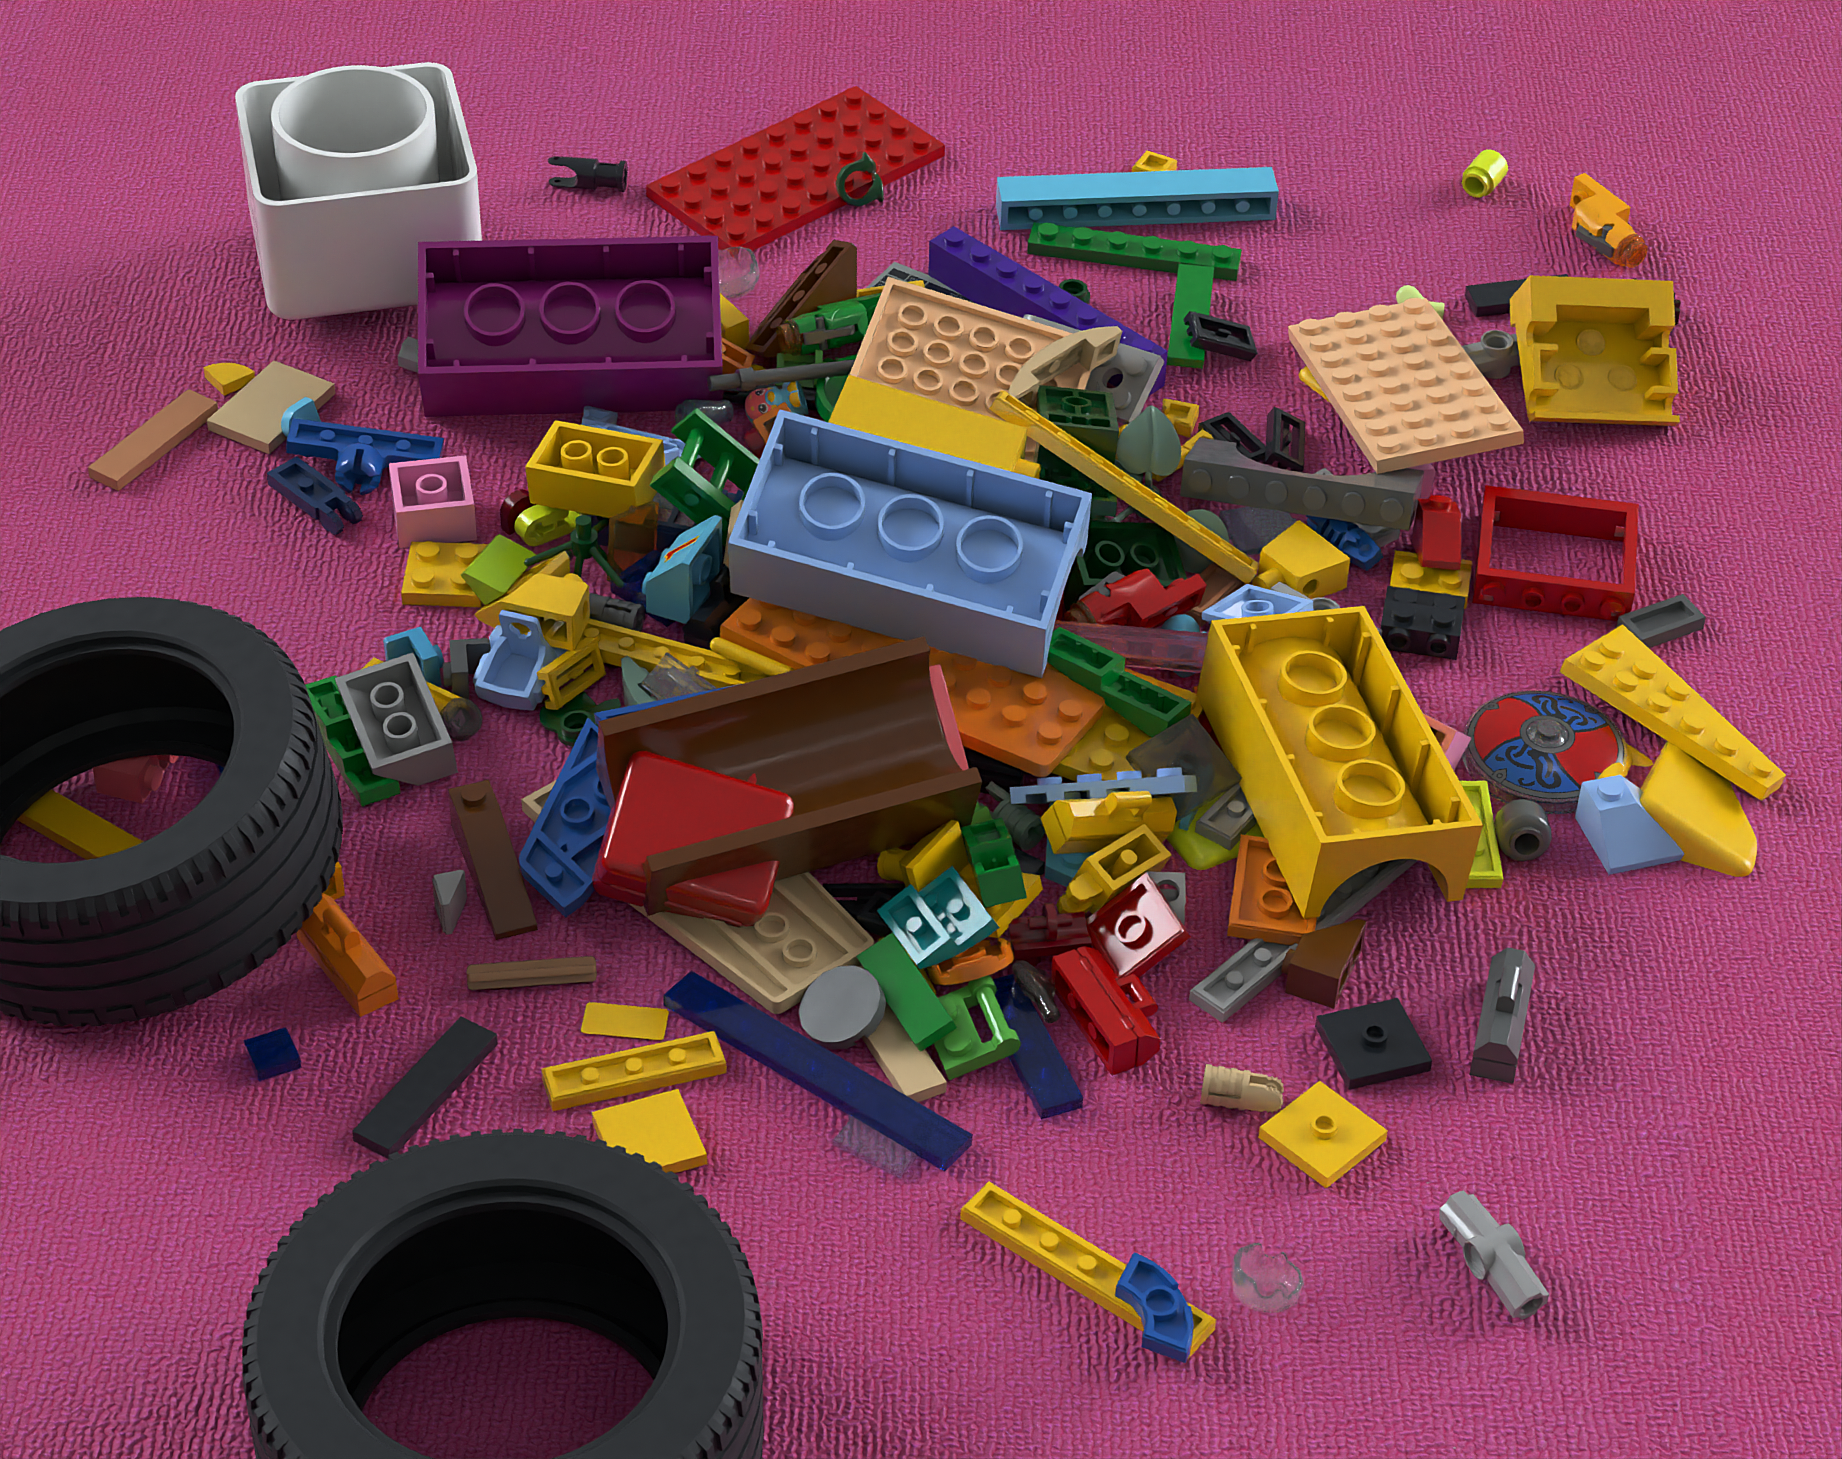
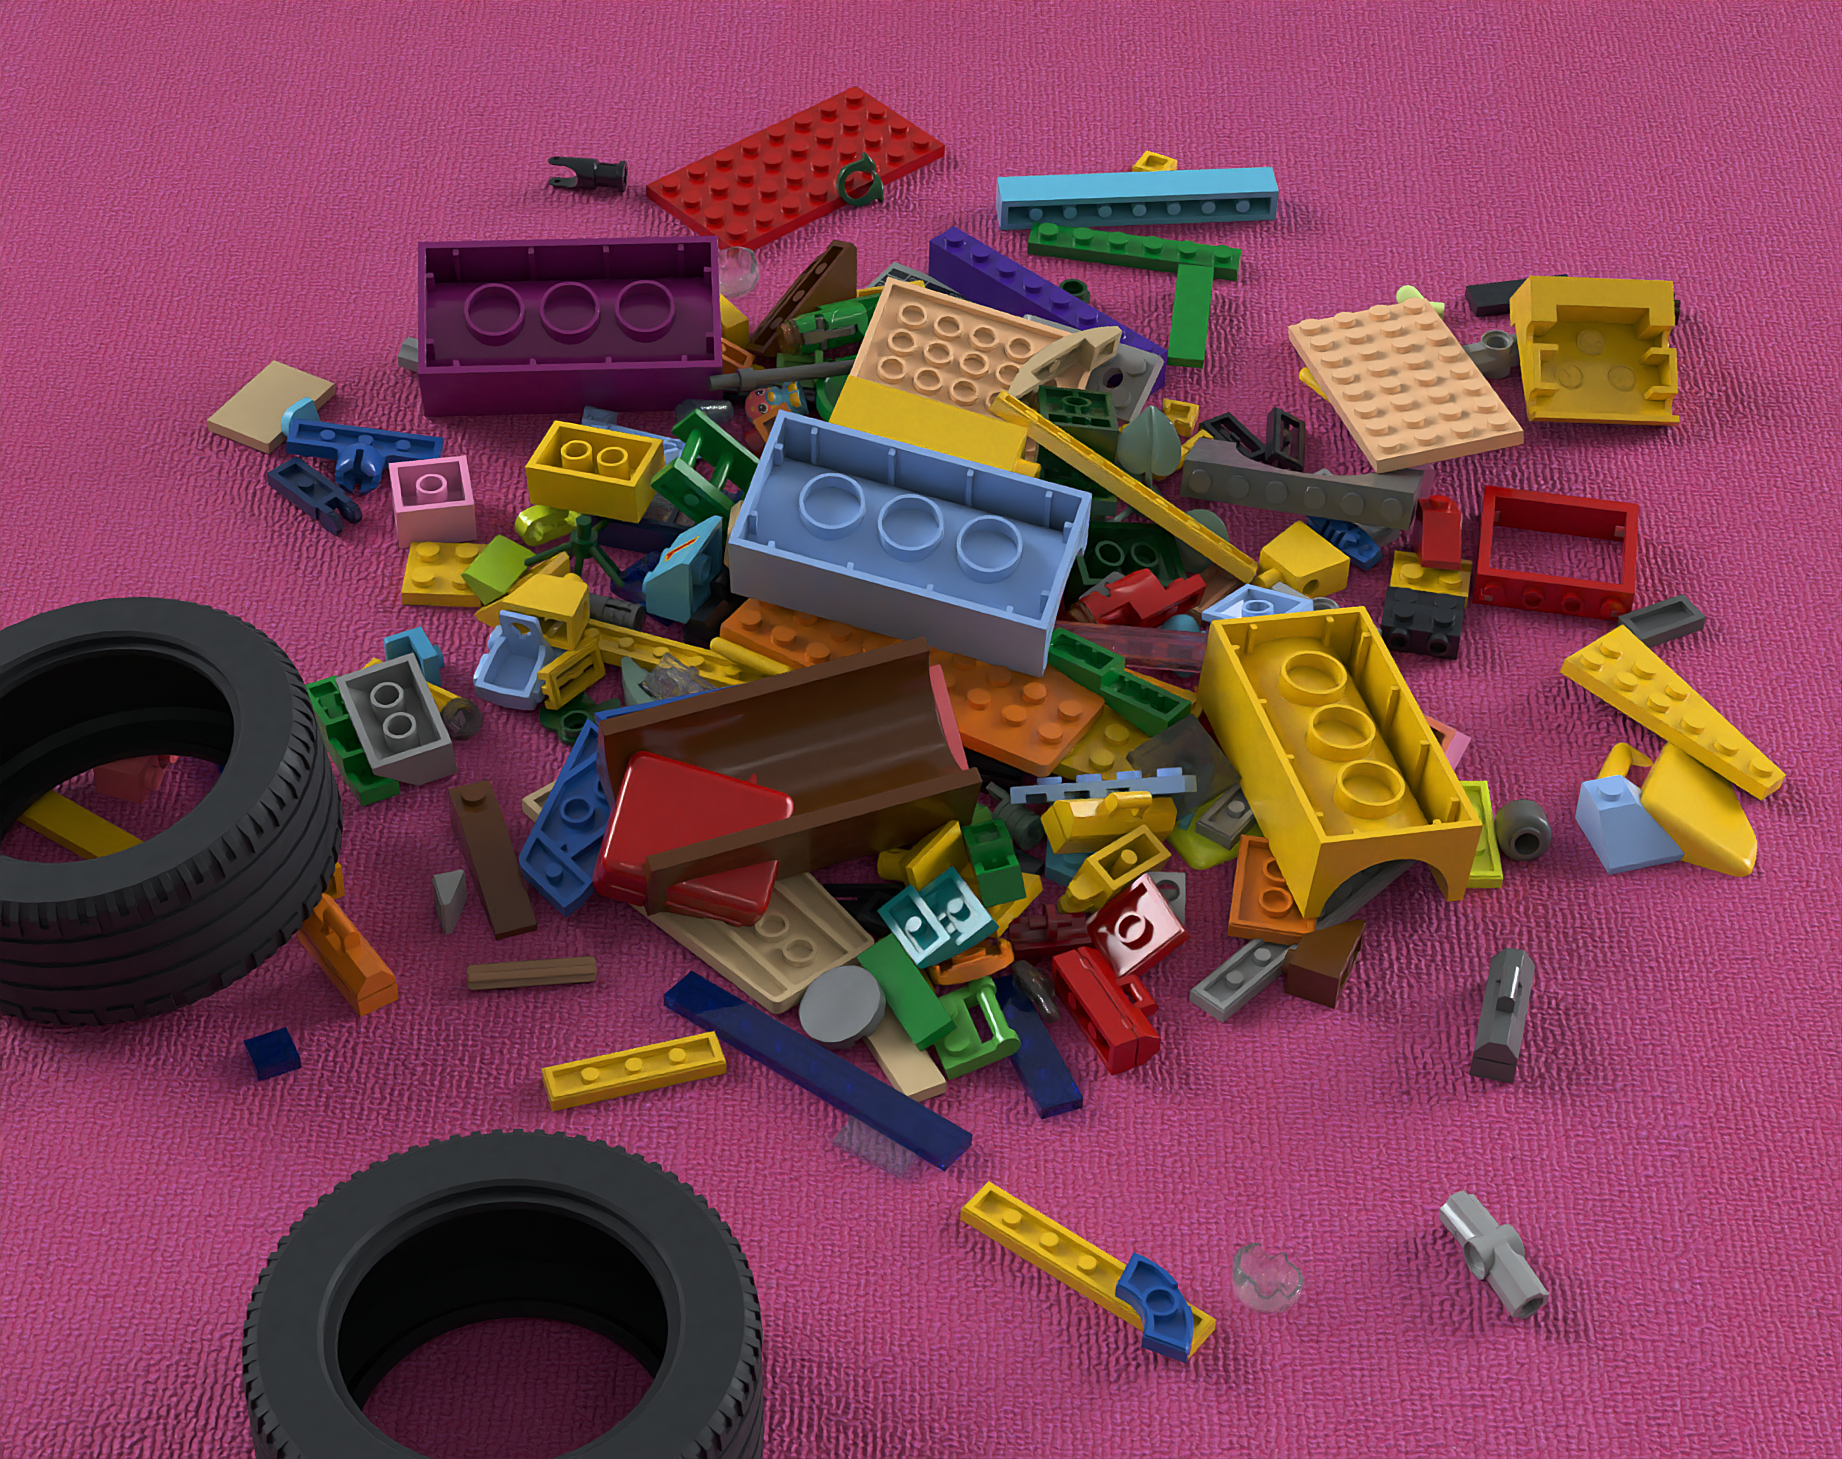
(152, 440): nougat tile -> none
(228, 376): yellow tile -> none
(350, 180): white piece -> none
(425, 1087): black tile -> none
(463, 661): dark grey bracket -> none
(512, 508): dark red tile -> none
(625, 1021): yellow sticker -> none
(632, 535): clear orange piece -> none
(655, 1128): yellow tile -> none
(1220, 336): black tile -> none
(1241, 1089): tan hinge -> none
(1254, 527): clear light blue piece -> none
(1322, 1134): yellow plate -> none
(1373, 1043): black plate -> none
(1484, 173): neon yellow brick -> none
(1540, 747): dish -> none
(1603, 223): light orange plate -> none

